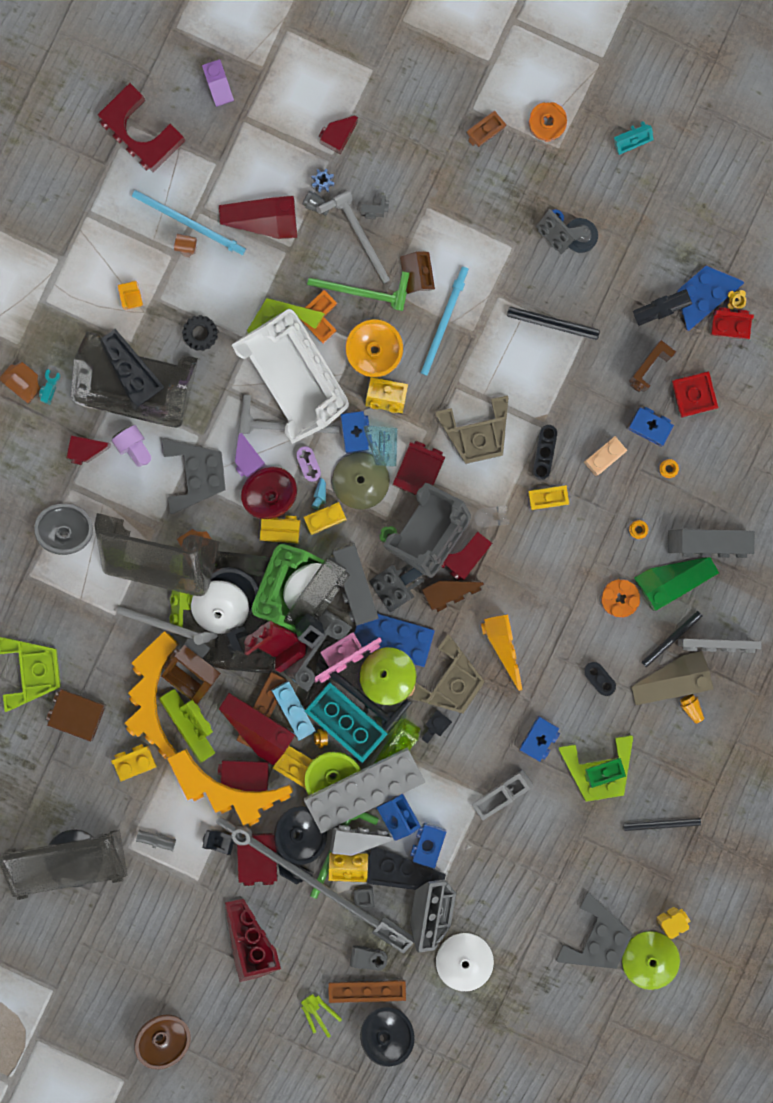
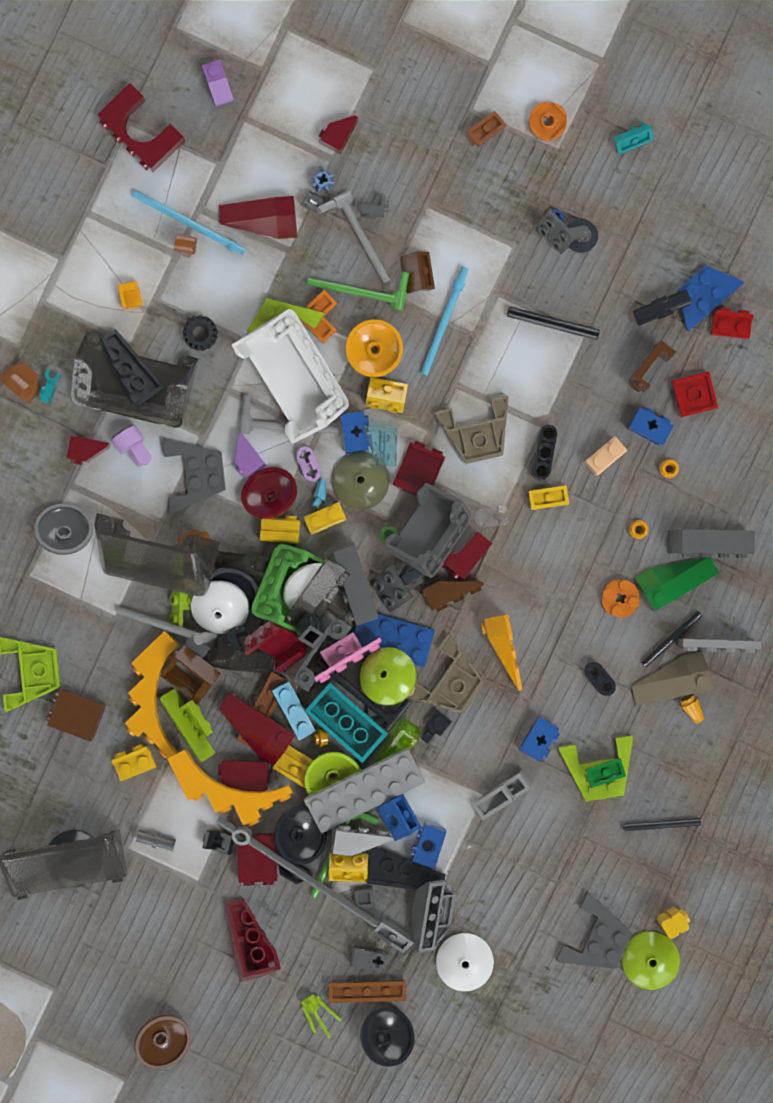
(741, 299): yellow plate -> none

